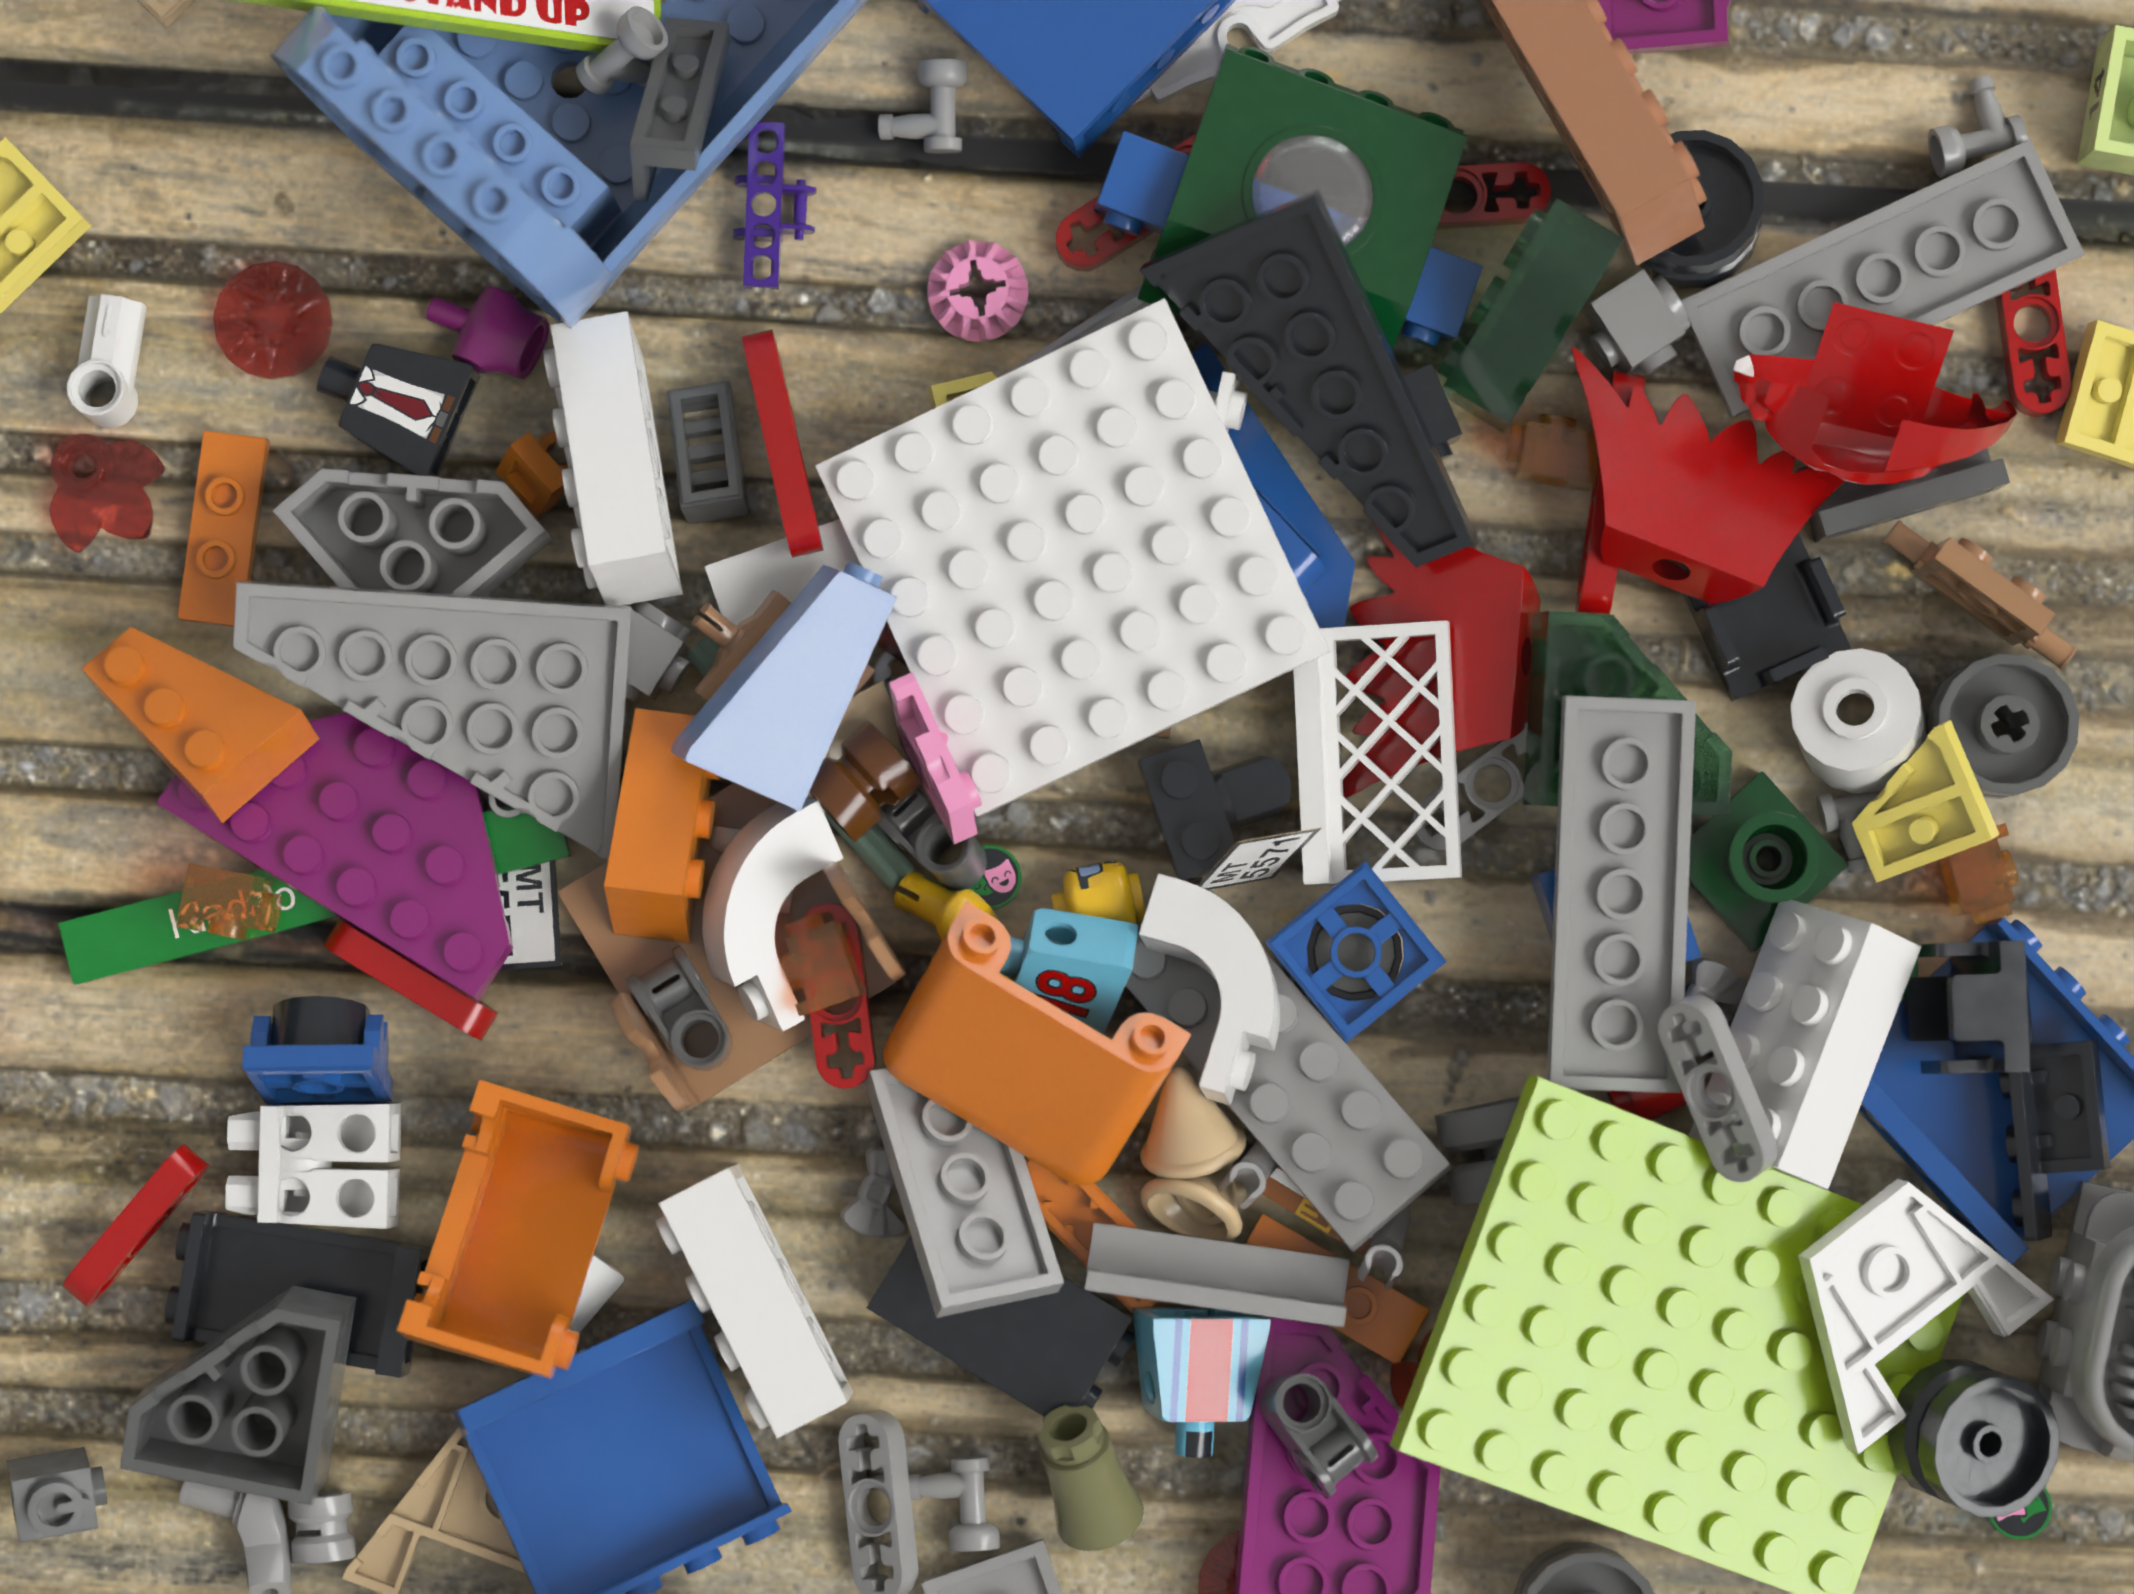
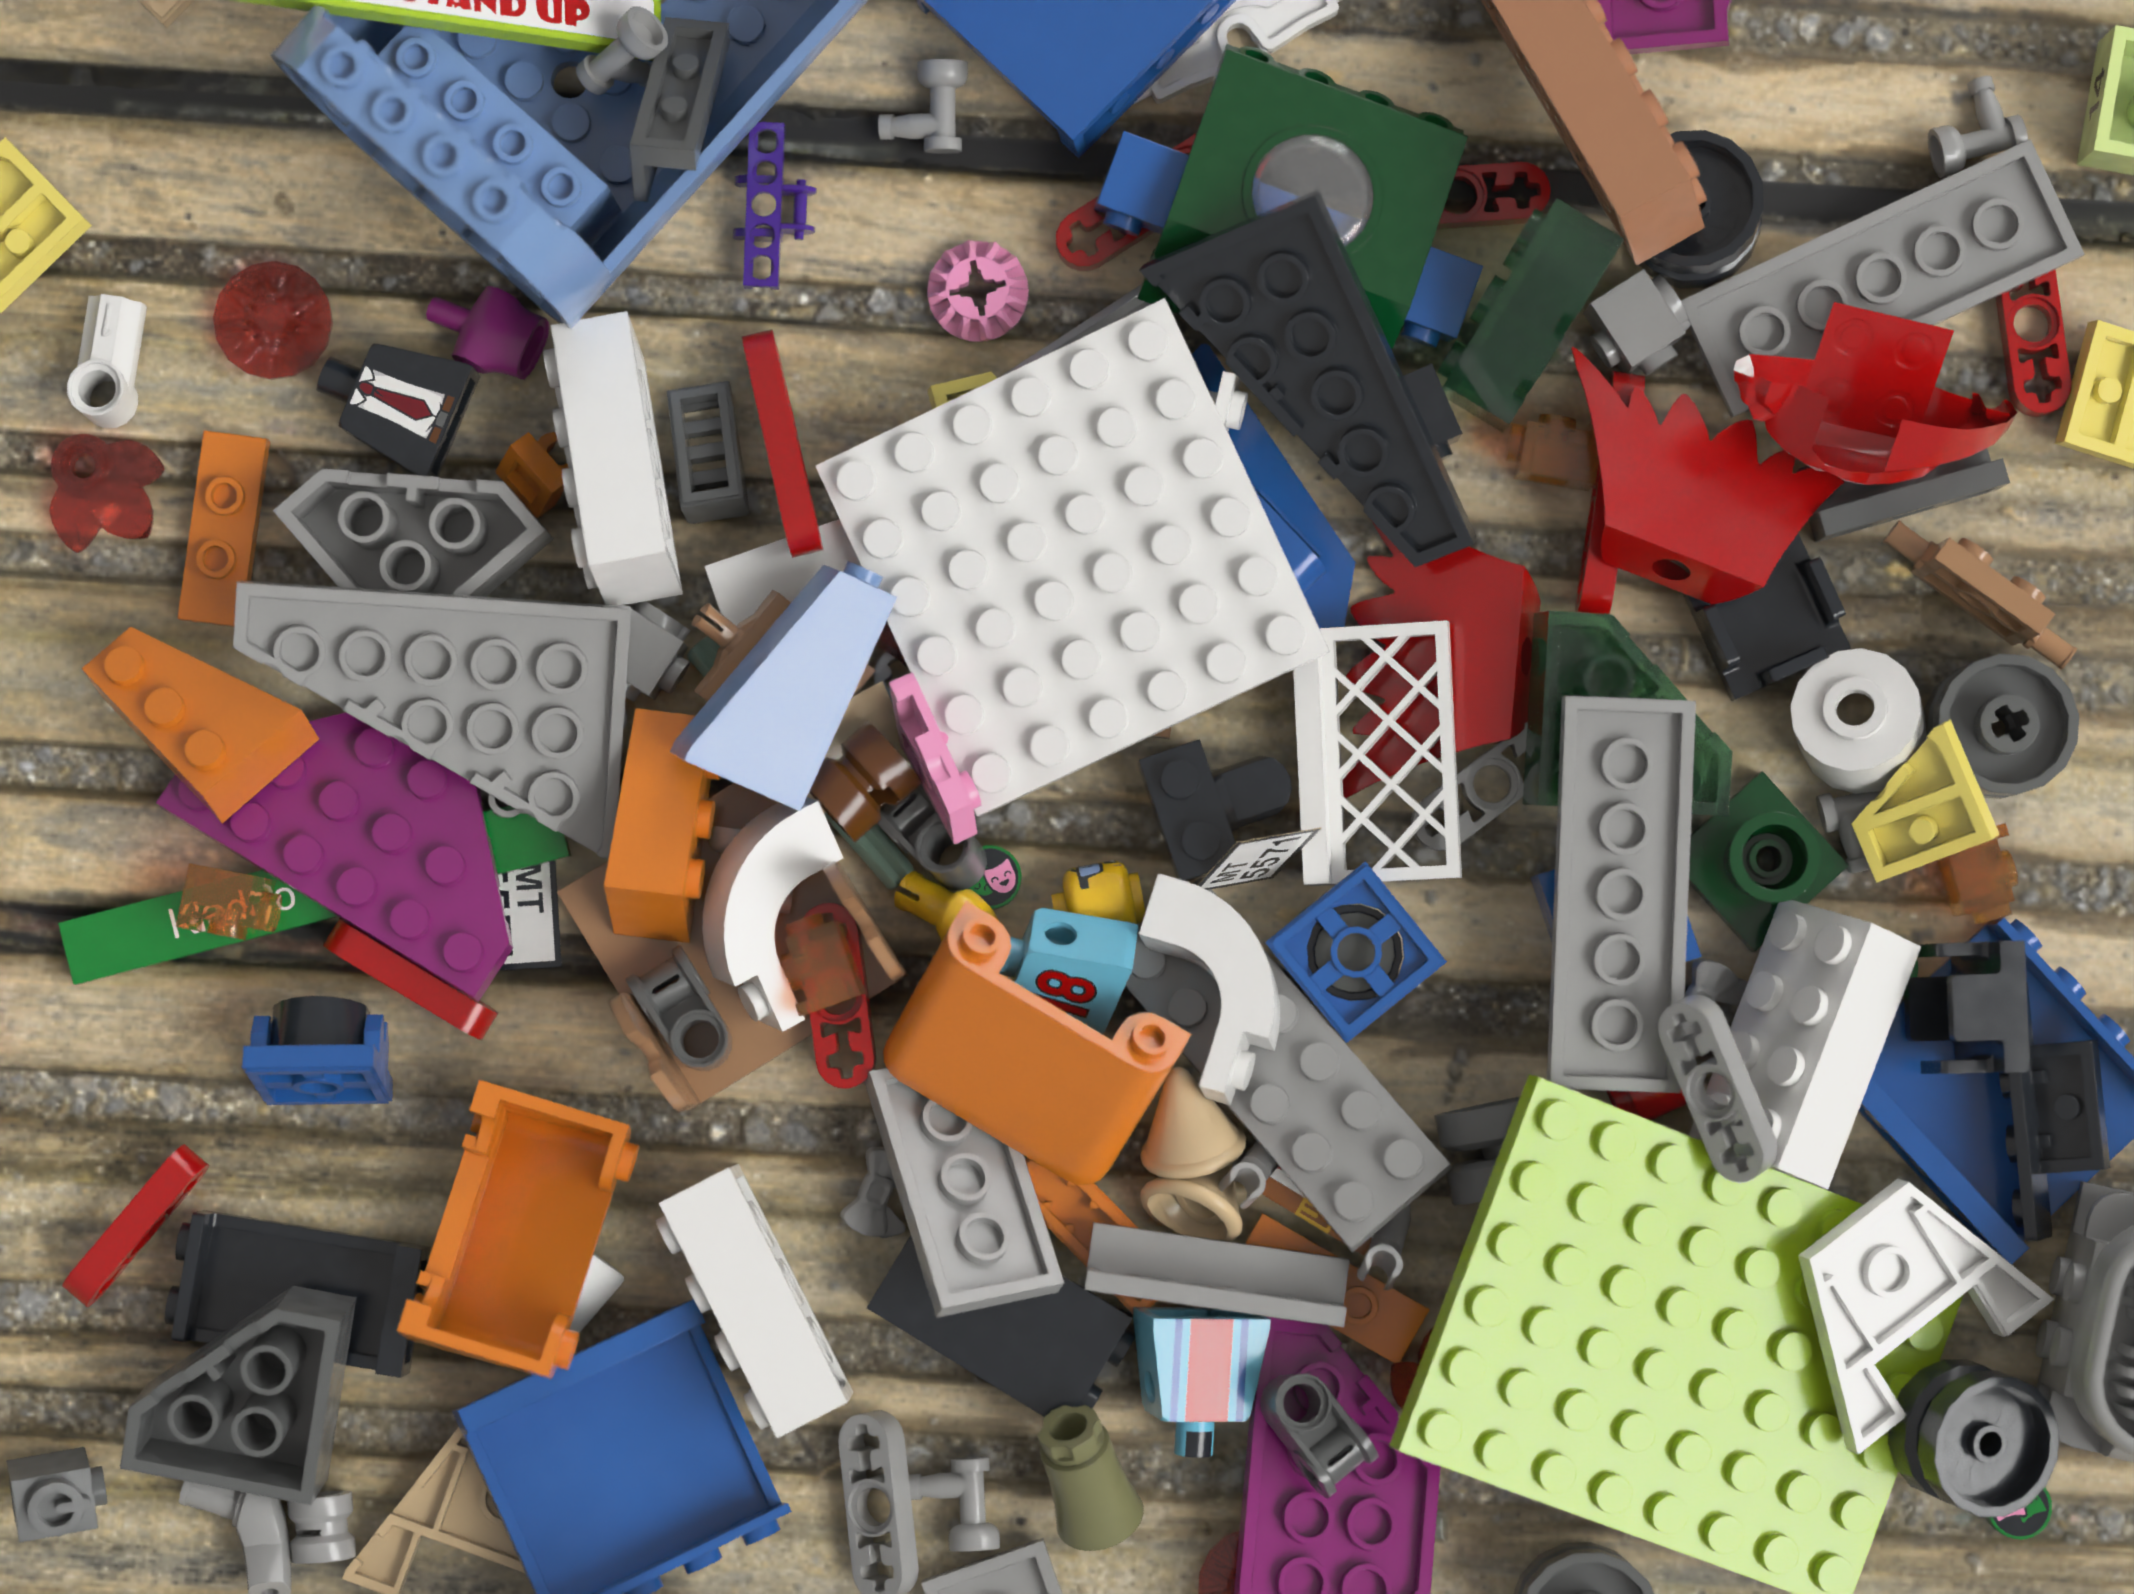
(297, 1170): white hips -> none

